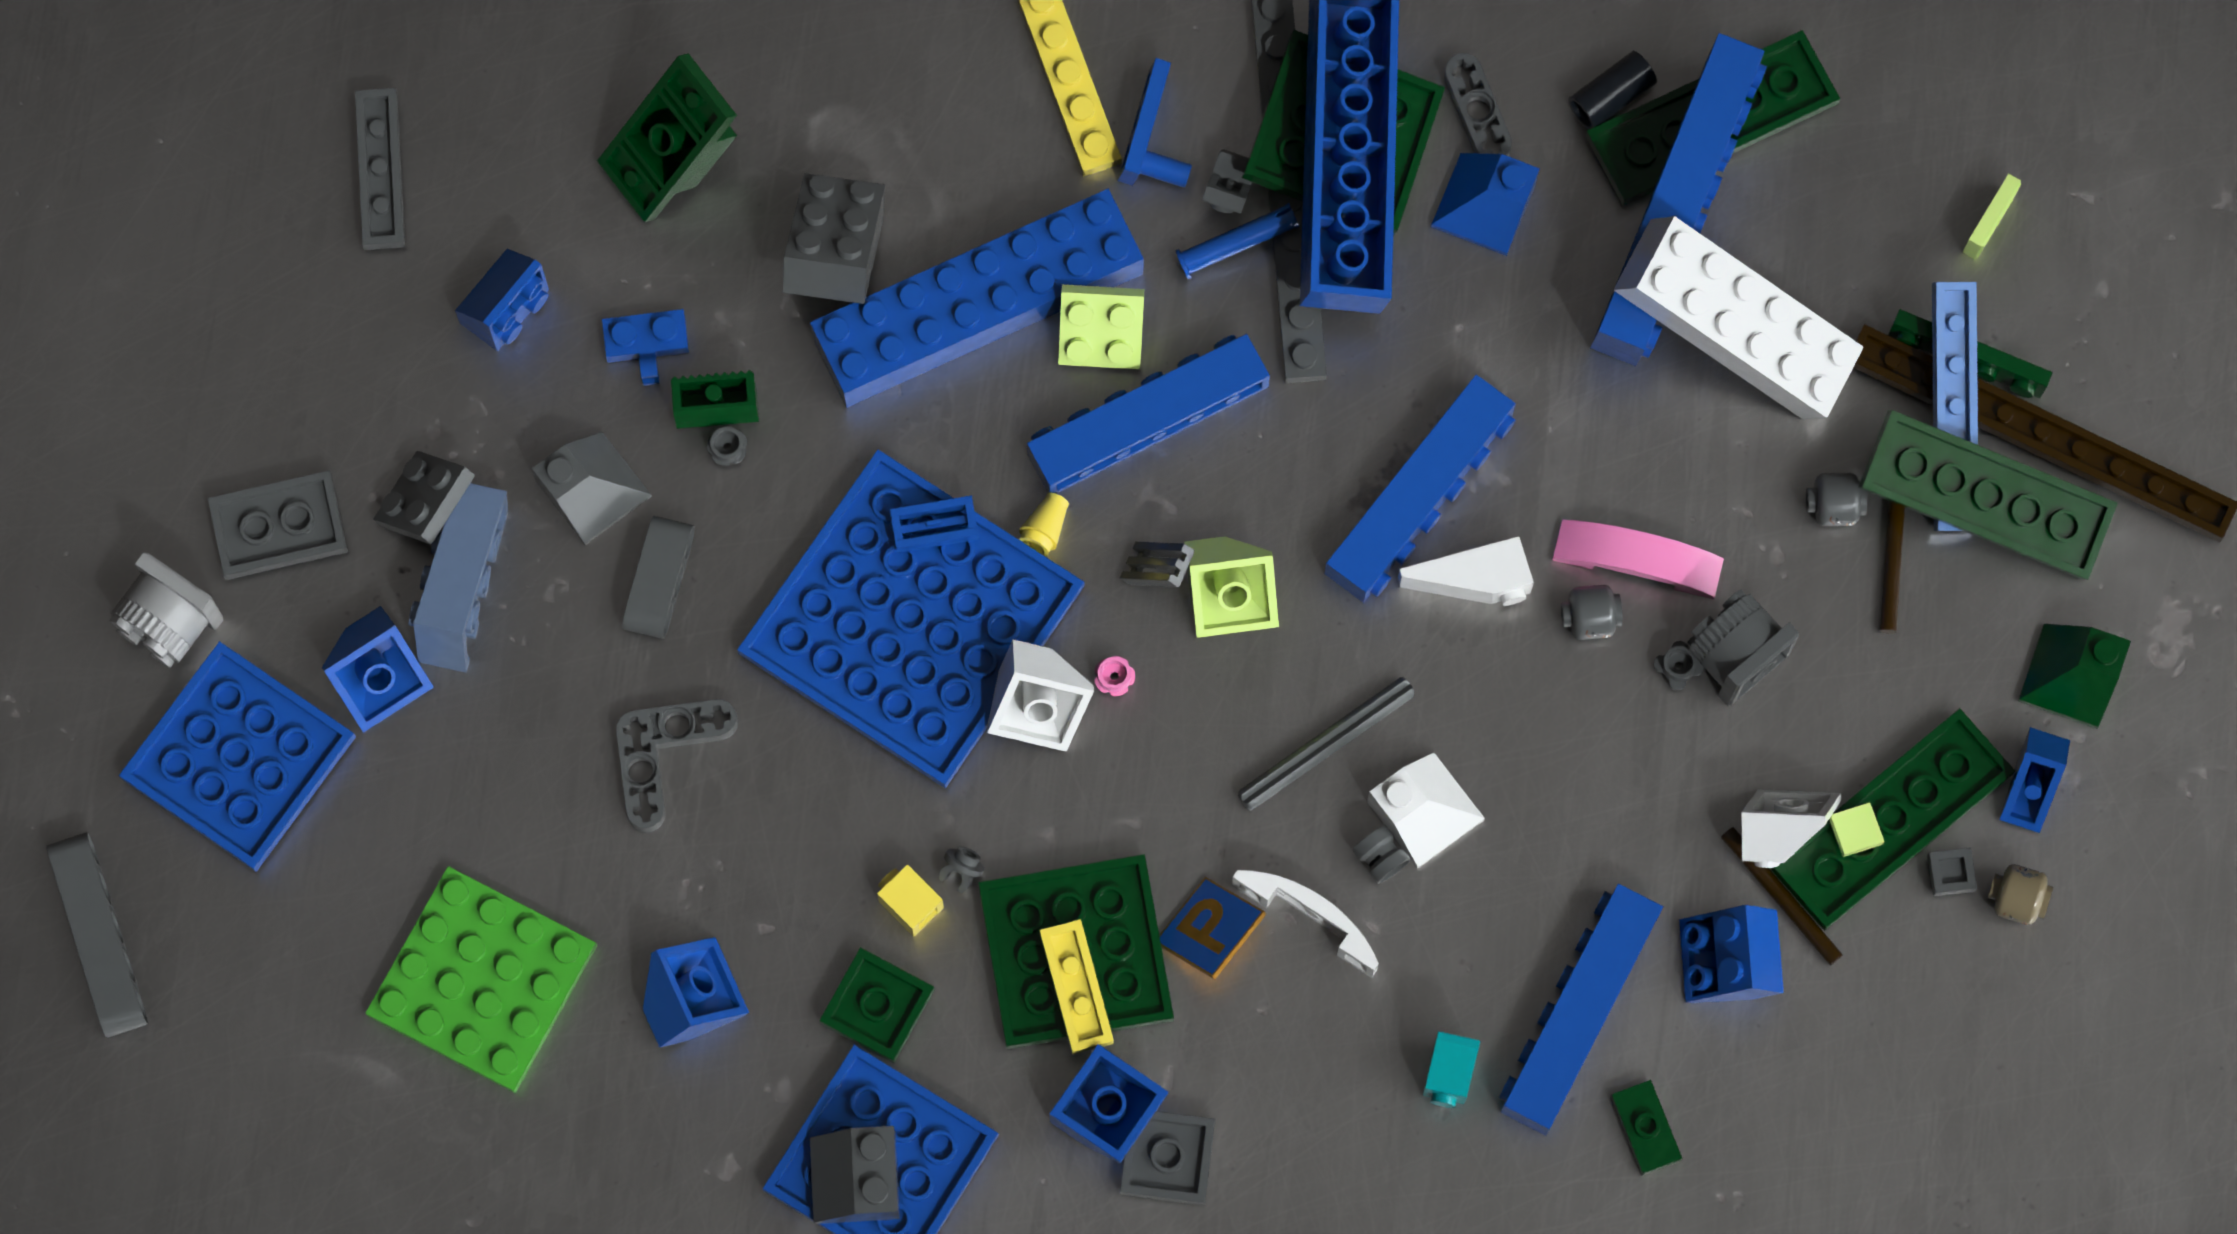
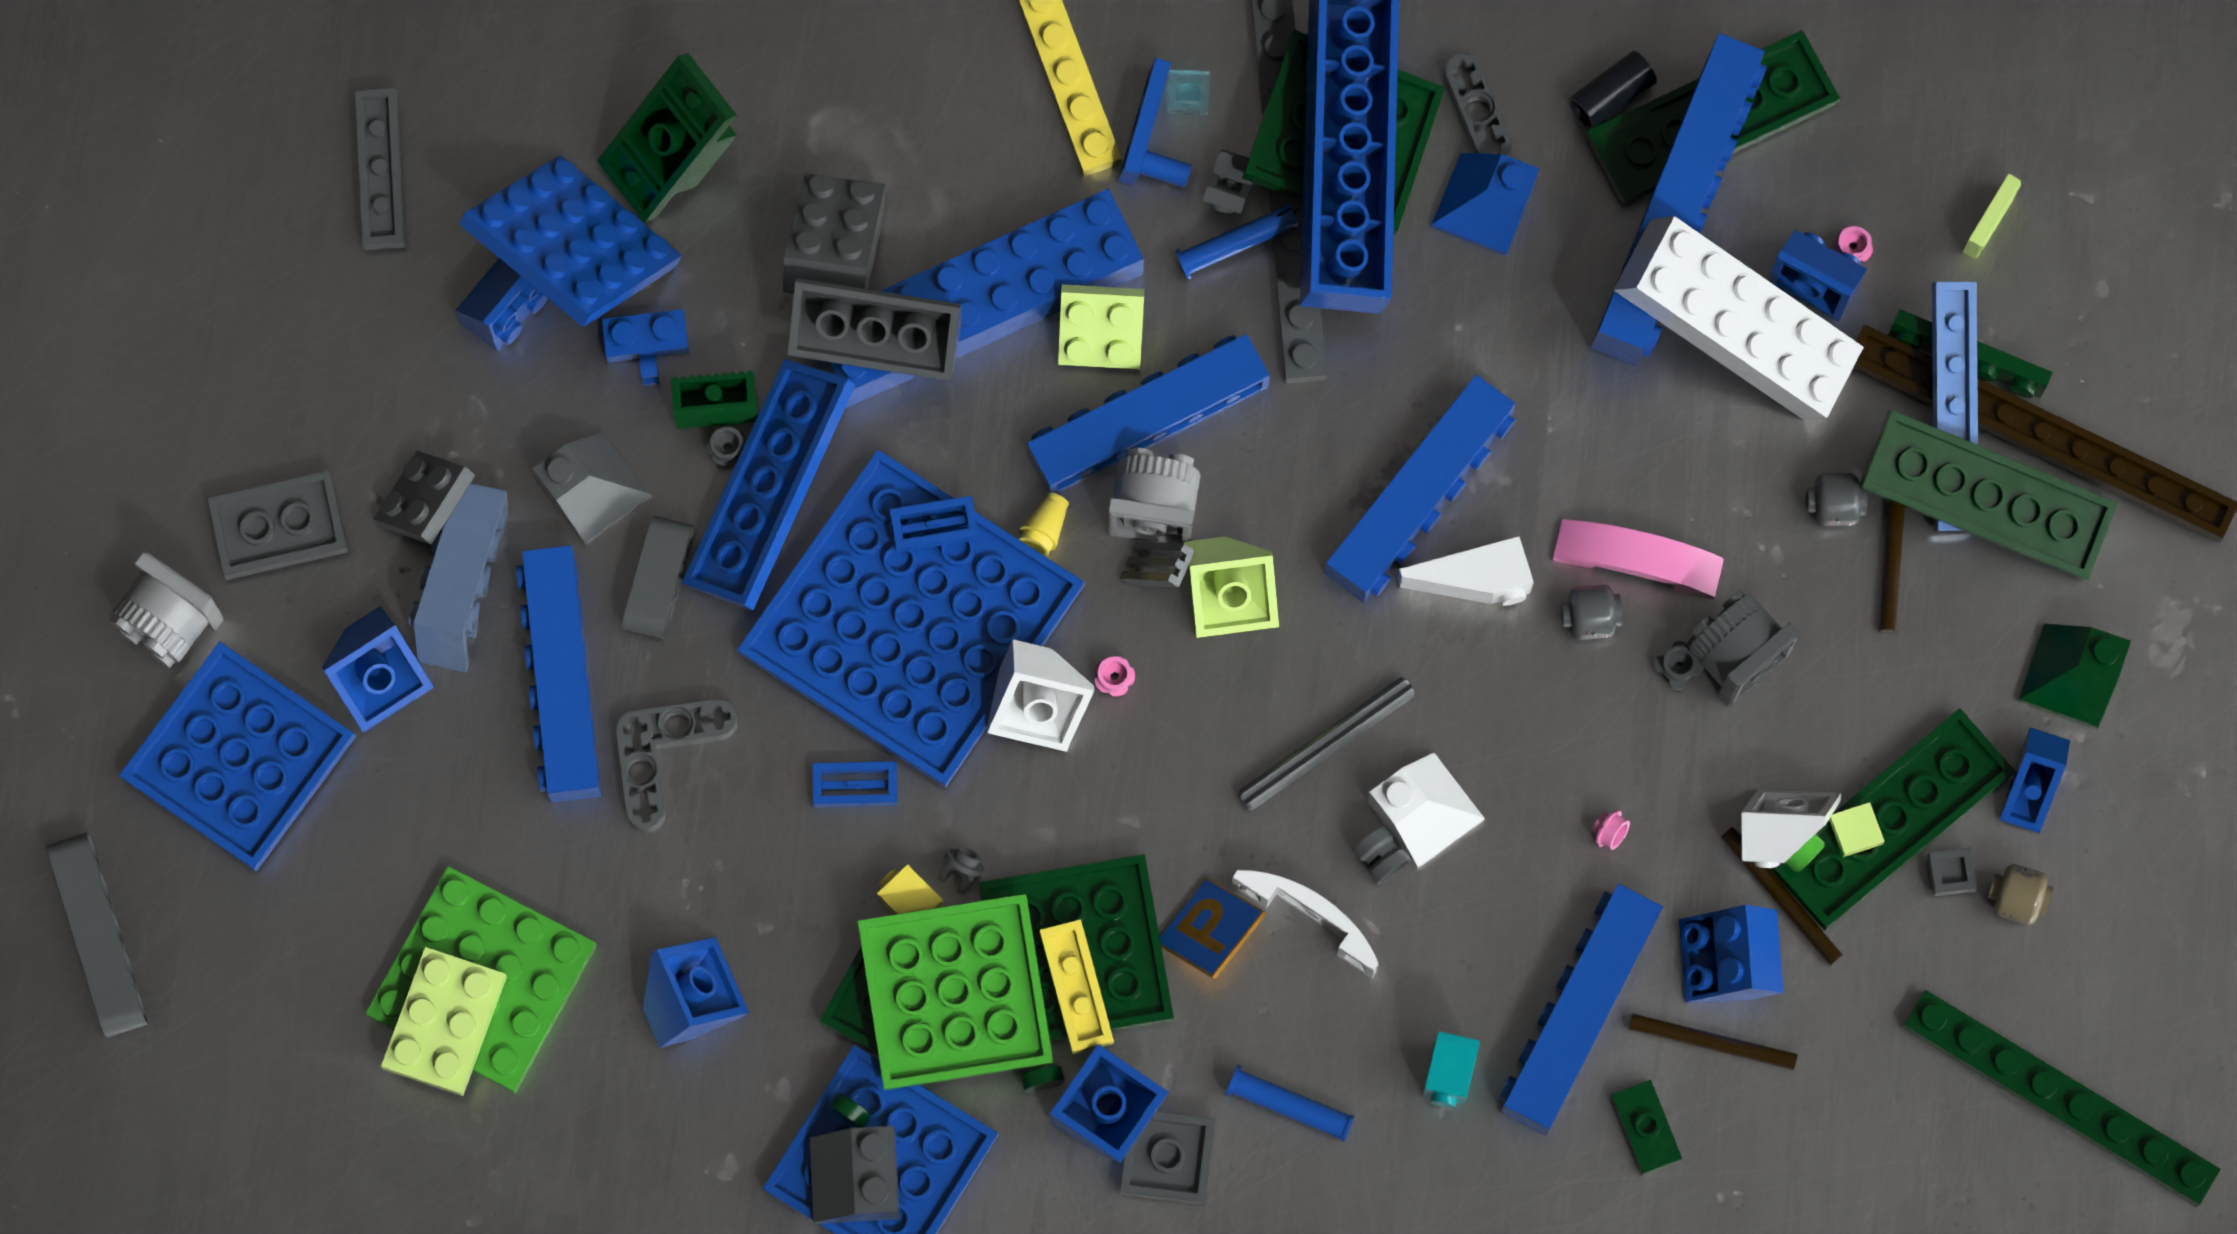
(443, 1021): none -> yellowish green plate
(560, 674): none -> blue brick
(570, 240): none -> blue plate
(768, 484): none -> blue plate
(849, 1110): none -> dark green tile
(855, 800): none -> blue tile
(874, 329): none -> dark grey slope
(955, 992): none -> bright green plate
(1042, 1078): none -> dark green tile
(1154, 497): none -> light grey piece
(1188, 92): none -> clear light blue plate
(1289, 1104): none -> blue pin
(1610, 829): none -> bright pink plate
(1712, 1041): none -> dark brown bar
(1805, 854): none -> bright green tile
(1817, 274): none -> blue slope
(1854, 235): none -> bright pink plate
(2061, 1098): none -> dark green plate

